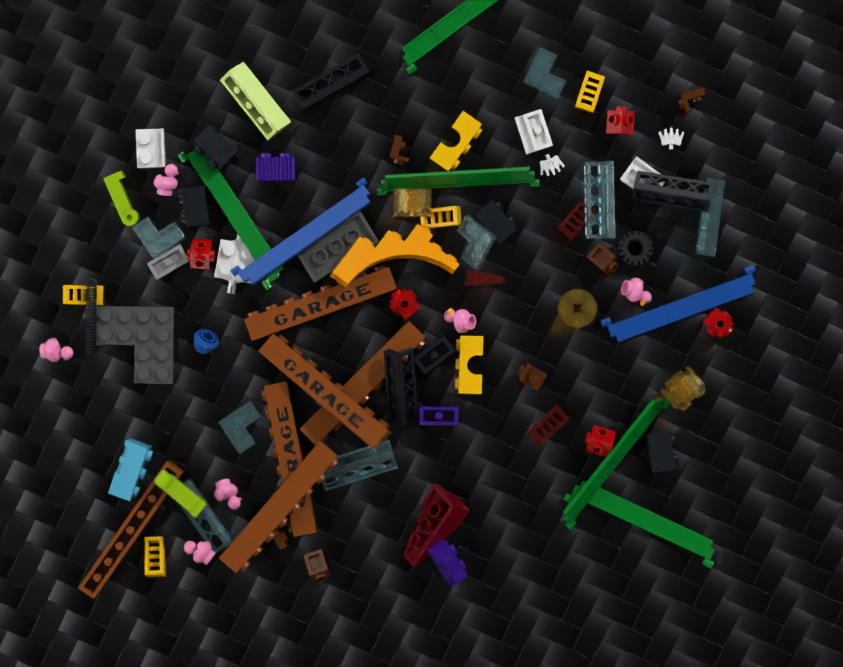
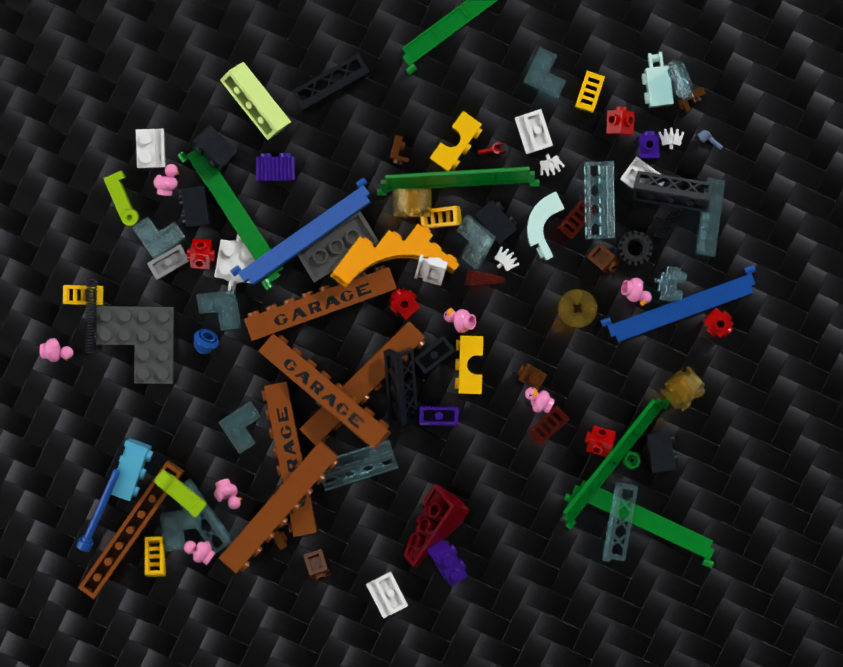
(85, 542): none -> blue piece
(173, 525): none -> clear light blue plate
(225, 304): none -> clear light blue plate
(387, 594): none -> white plate
(431, 270): none -> white plate
(495, 148): none -> red hand
(504, 260): none -> white piece
(539, 401): none -> bright pink animal
(541, 212): none -> light aqua arch
(612, 522): none -> clear light blue fence
(631, 465): none -> green plate
(644, 151): none -> dark purple brick
(657, 83): none -> light aqua brick
(668, 284): none -> clear light blue hips
(678, 72): none -> clear light blue plate
(705, 135): none -> sand blue hand

